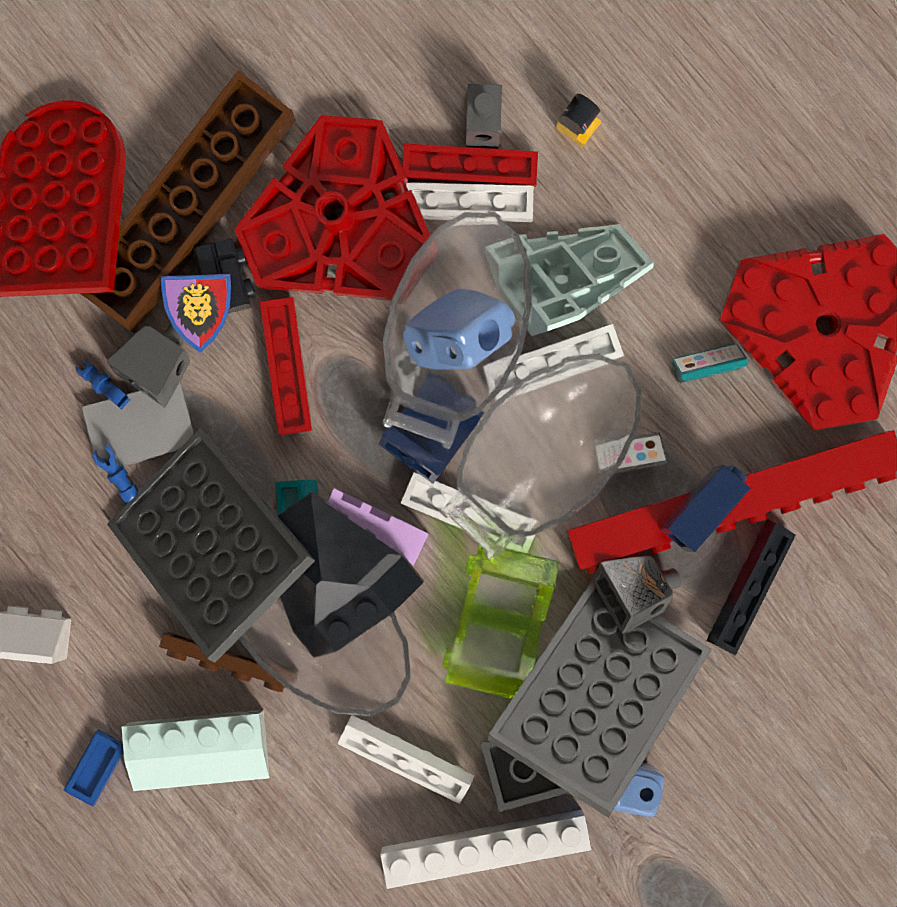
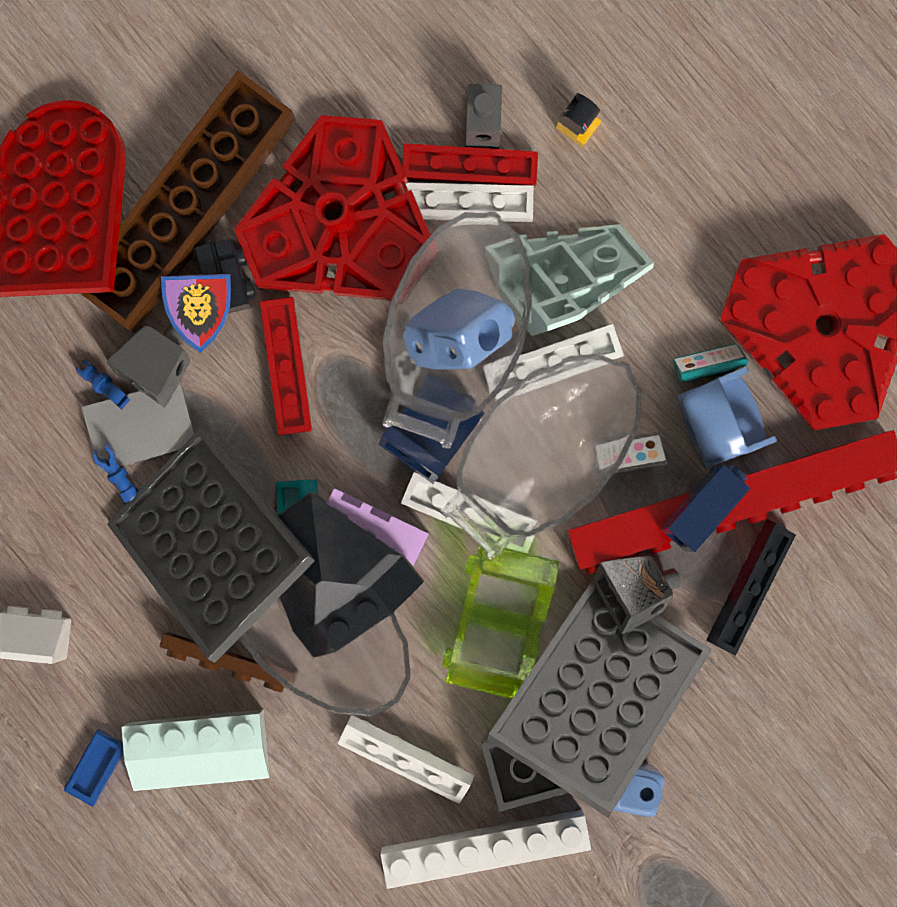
(723, 419): none -> medium blue piece

